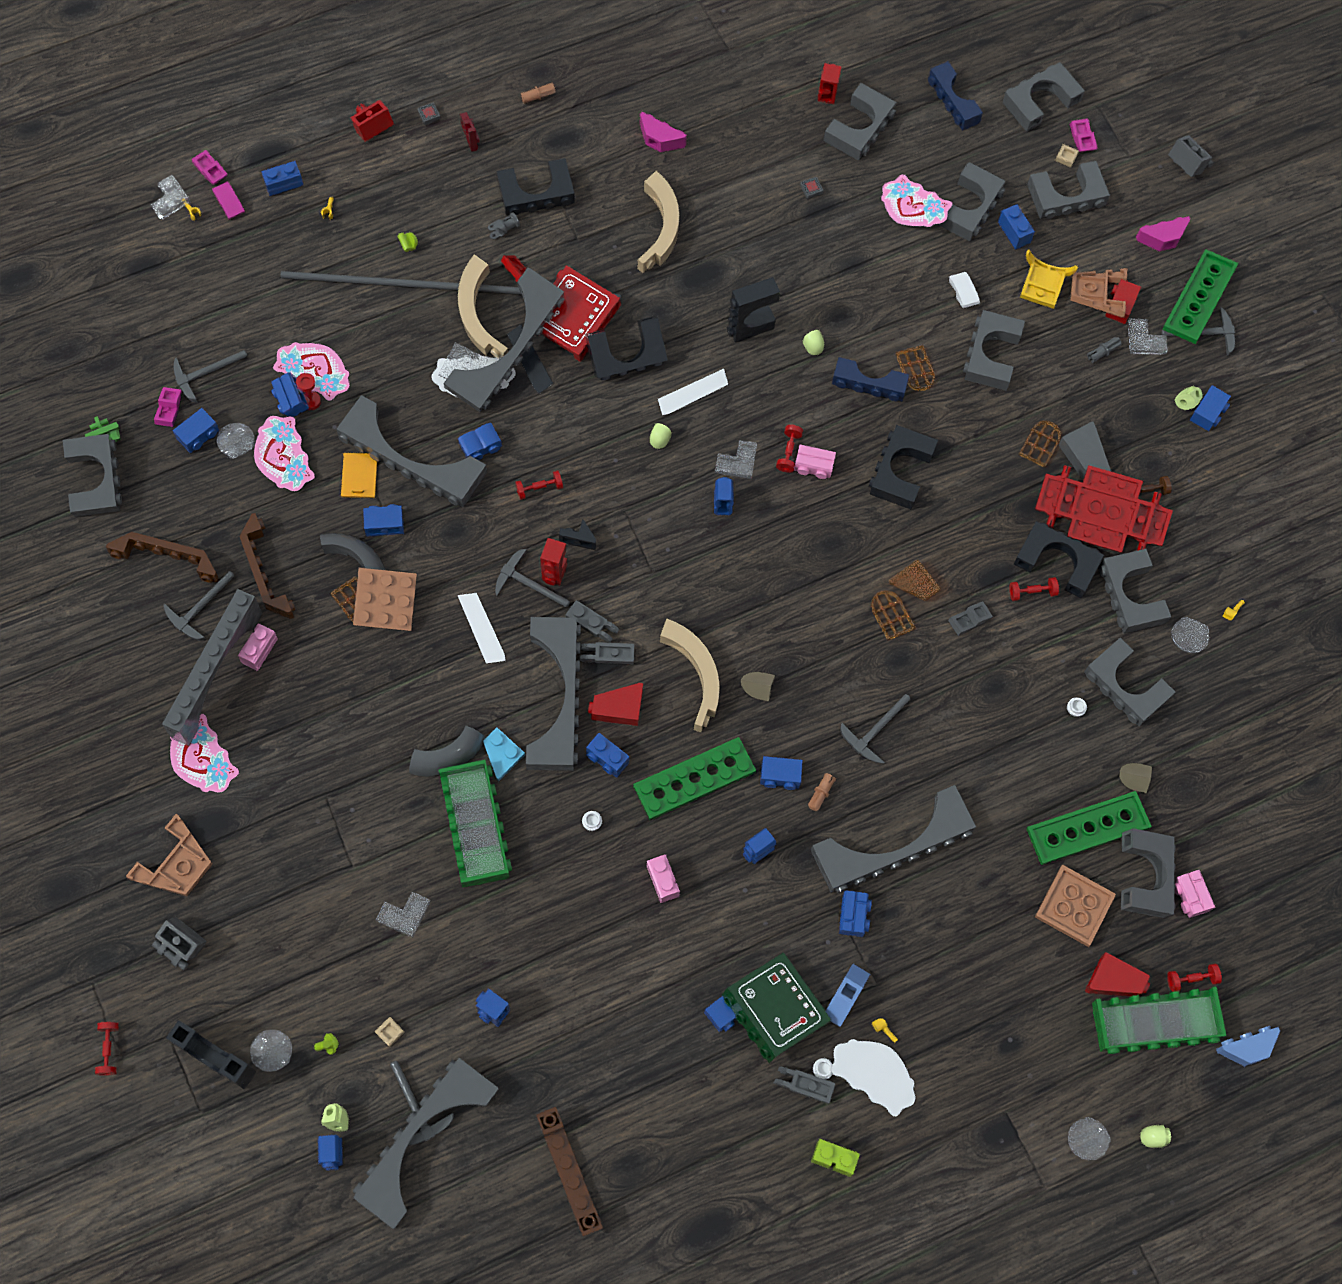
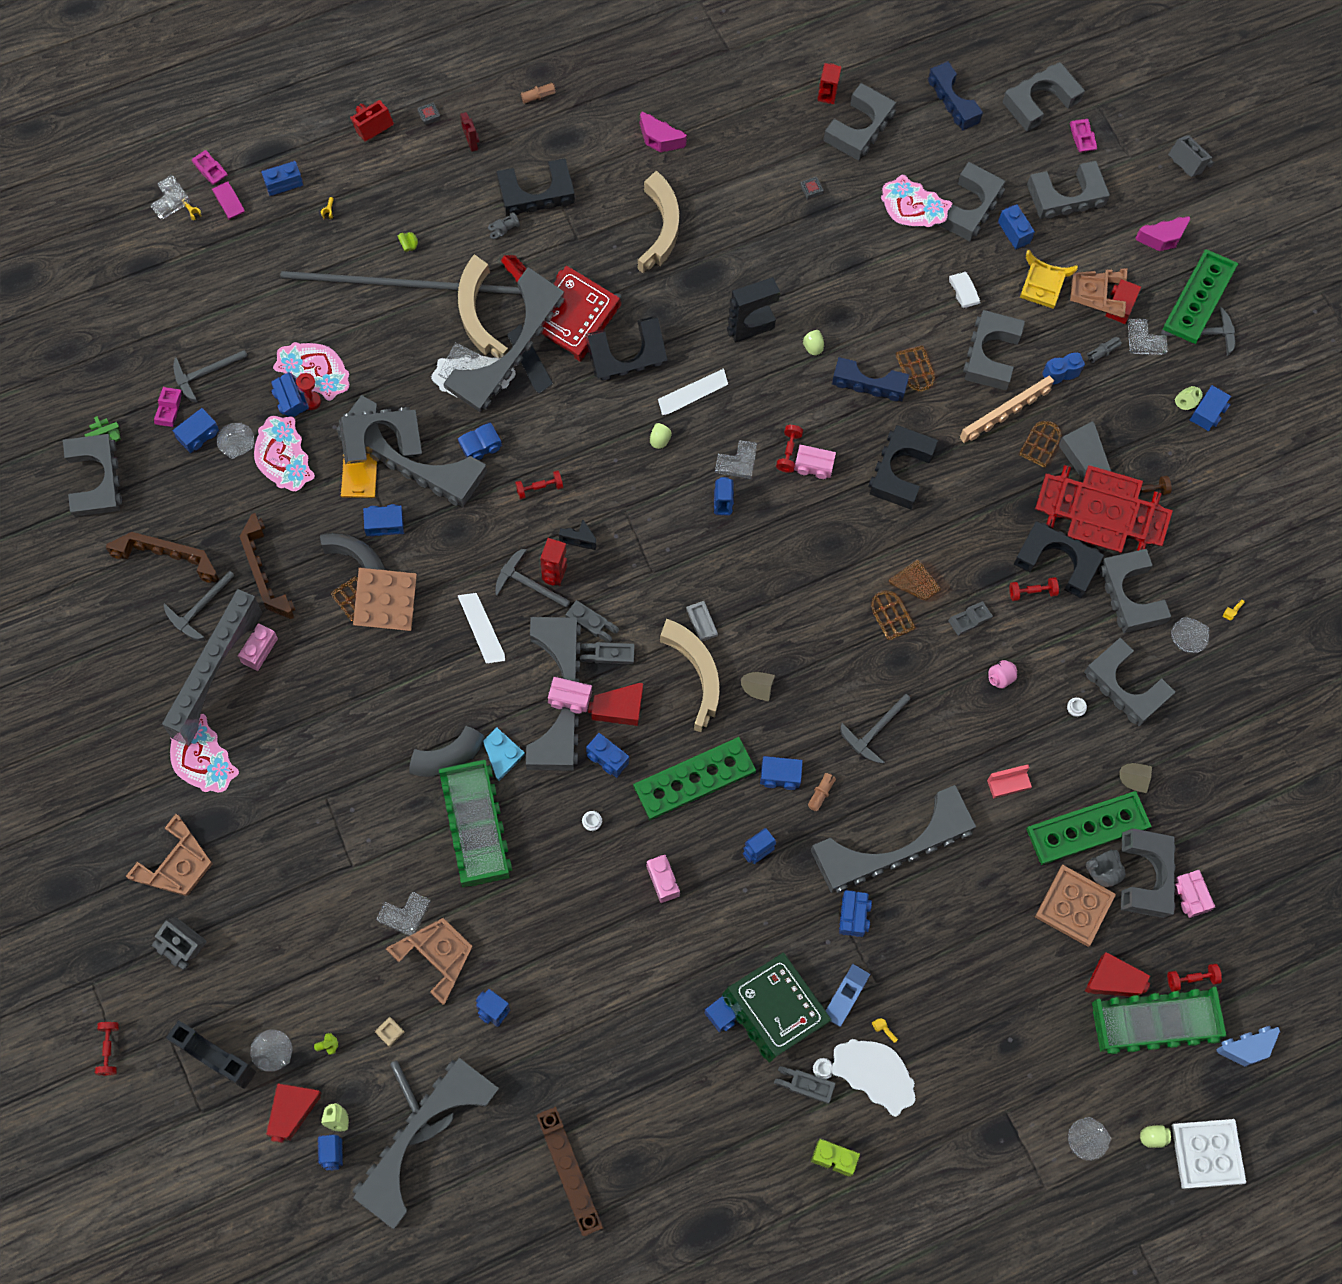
(290, 1110): none -> red slope
(401, 422): none -> dark grey arch
(442, 948): none -> nougat wing
(569, 695): none -> bright pink brick
(702, 621): none -> light grey tile
(1002, 674): none -> bright pink head
(1009, 781): none -> coral panel
(1012, 406): none -> light nougat plate
(1064, 368): none -> blue brick
(1067, 155): tan tile -> none
(1106, 868): none -> dark grey hair
(1208, 1154): none -> white plate

